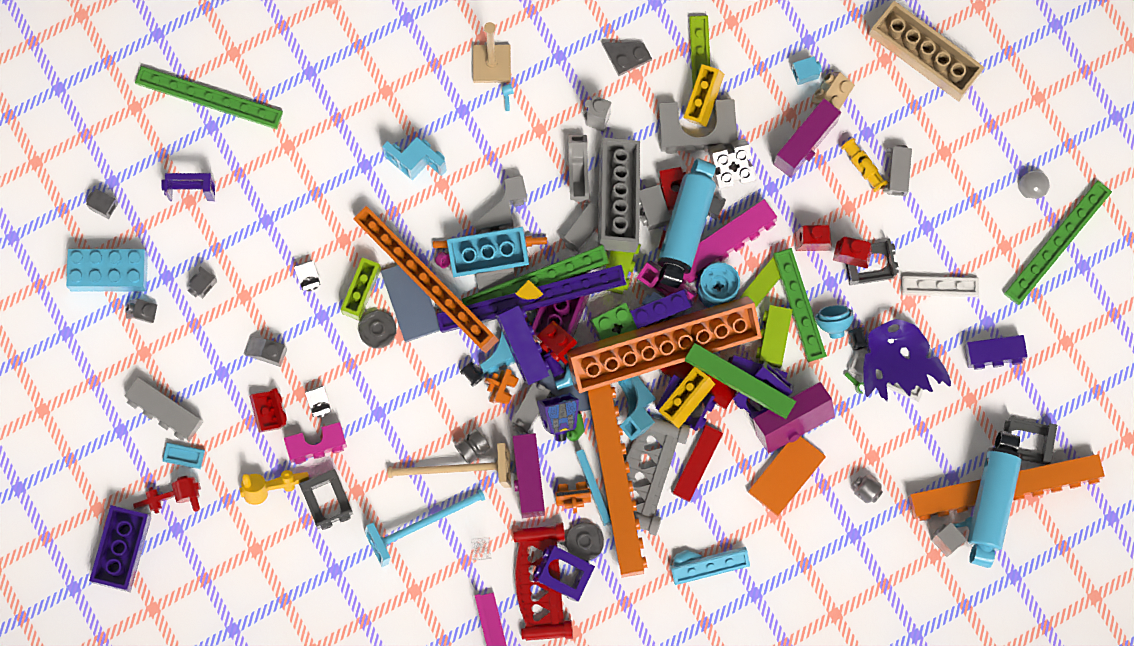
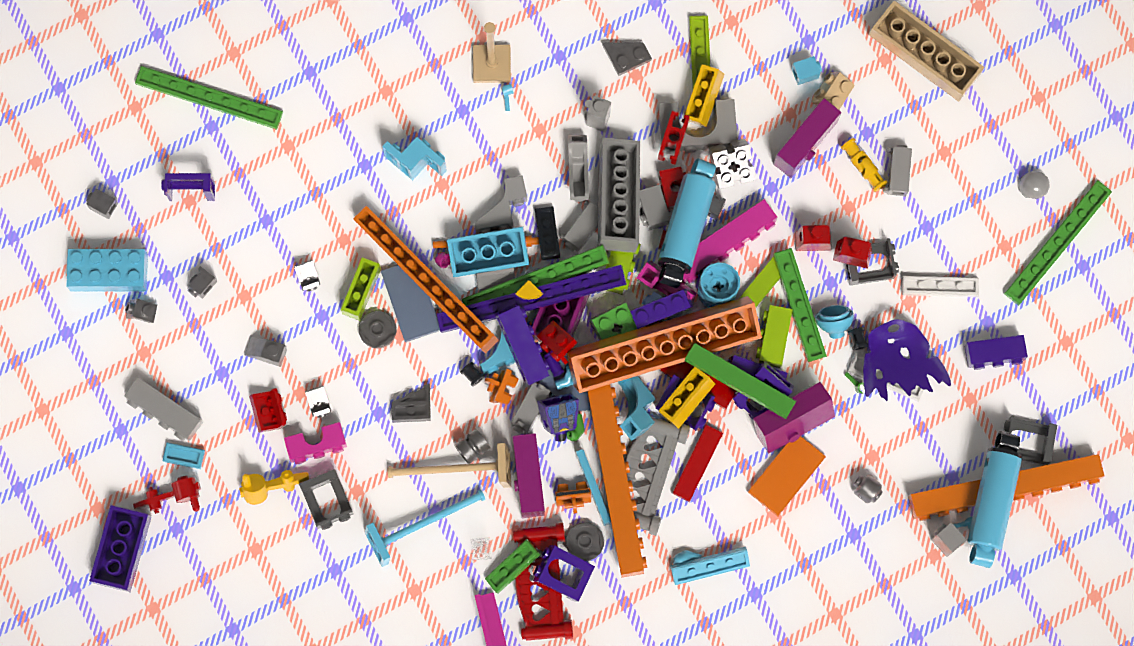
(413, 407): none -> flat silver wing
(512, 566): none -> bright green tile
(547, 233): none -> black tile
(670, 130): none -> red piece

